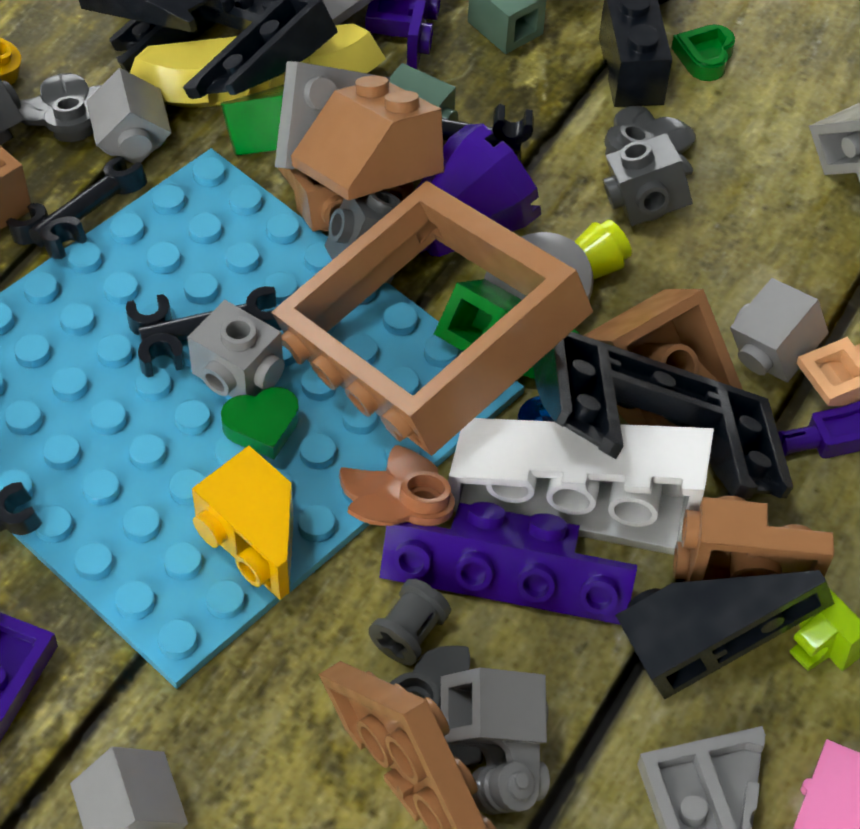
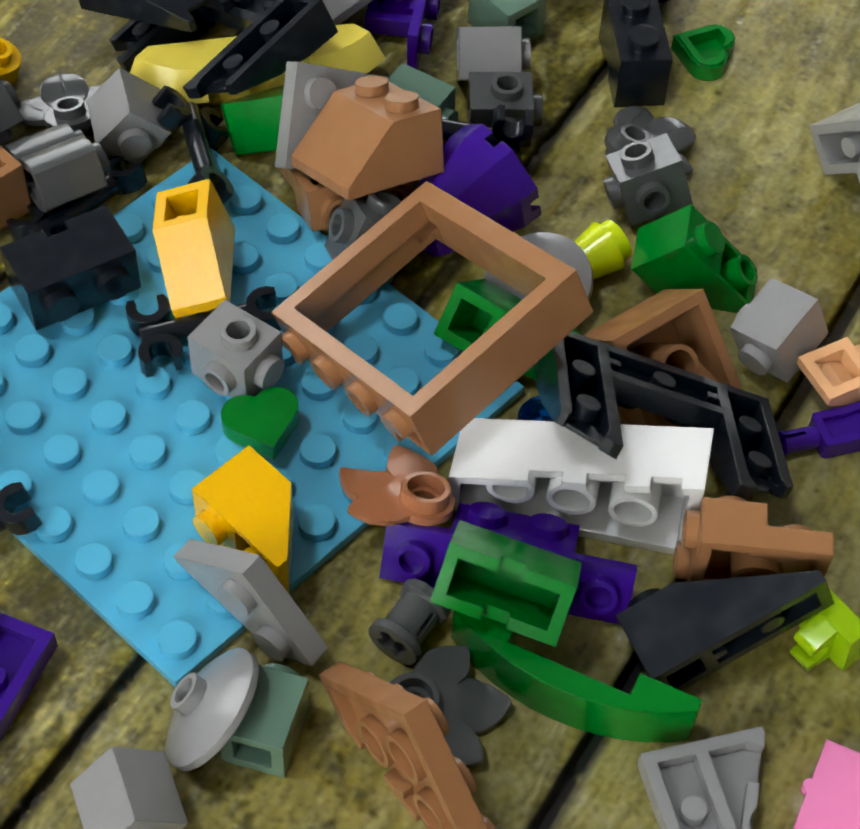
(60, 165): none -> dark grey brick
(72, 268): none -> black brick
(194, 247): none -> yellow slope
(200, 135): none -> black bar
(210, 708): none -> light grey dish
(255, 598): none -> light grey wing
(272, 723): none -> sand green brick
(491, 50): none -> light grey brick
(507, 582): none -> green brick
(507, 720): light grey brick -> none
(510, 89): none -> dark grey brick
(646, 715): none -> green slope
(693, 254): none -> green slope

